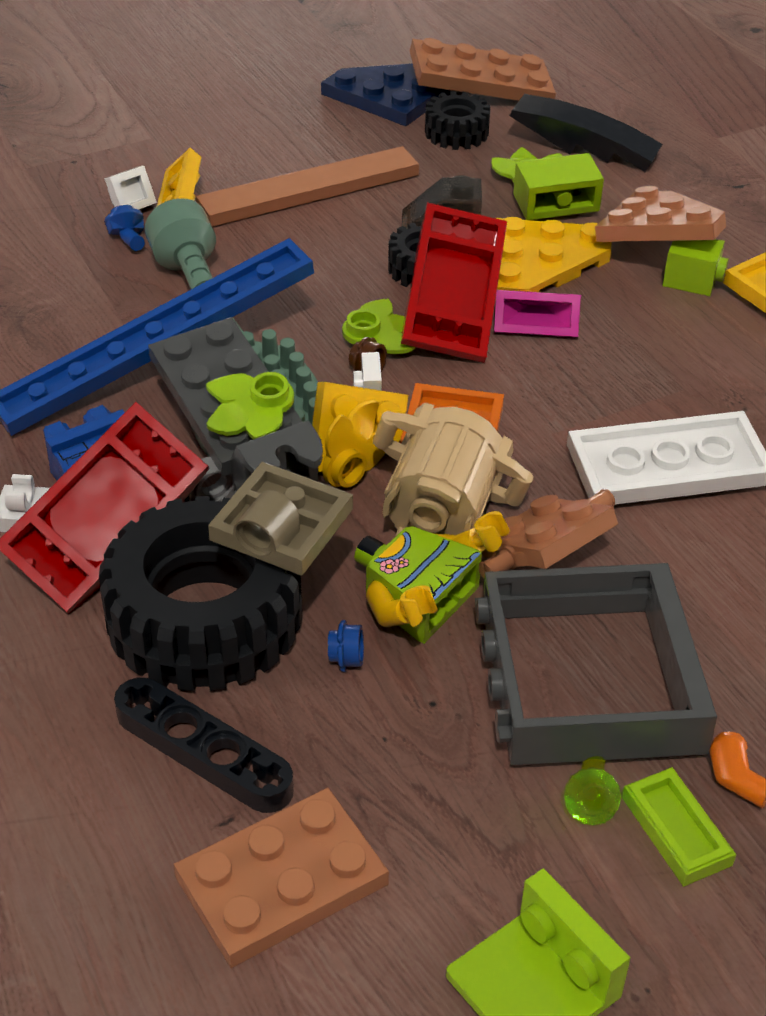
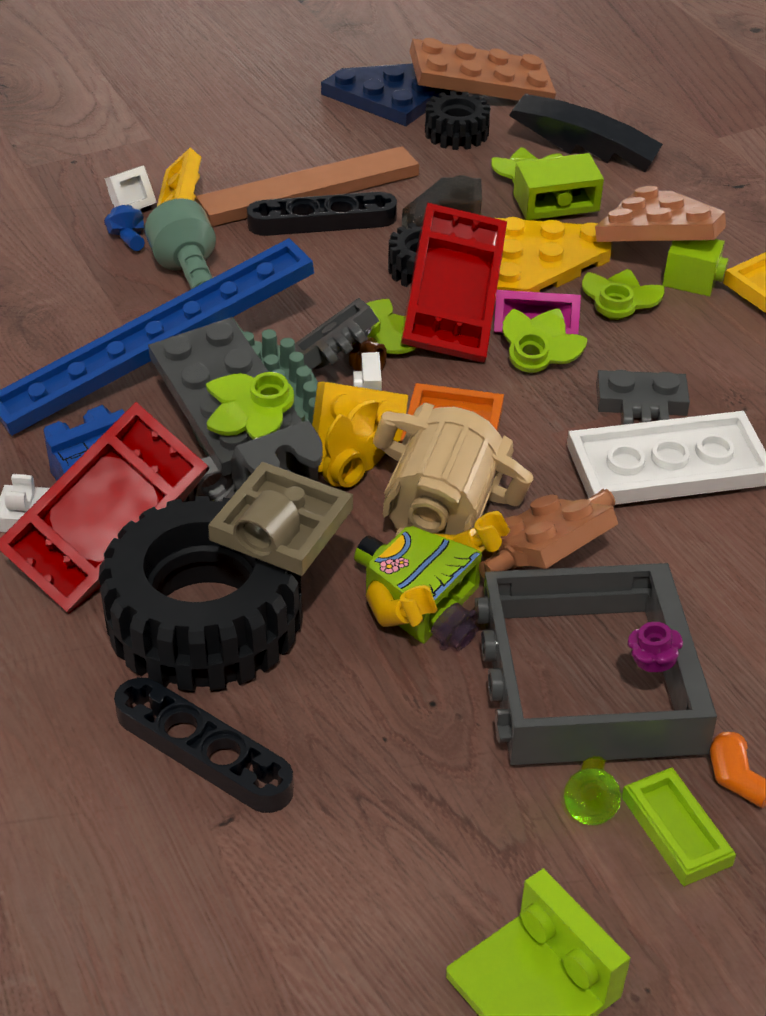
(280, 876): nougat plate -> none
(321, 213): none -> black beam
(337, 335): none -> dark grey hinge
(346, 645): blue plate -> none
(455, 627): none -> plate
(542, 337): none -> lime plate
(621, 294): none -> lime plate
(642, 395): none -> dark grey hinge
(655, 646): none -> magenta plate

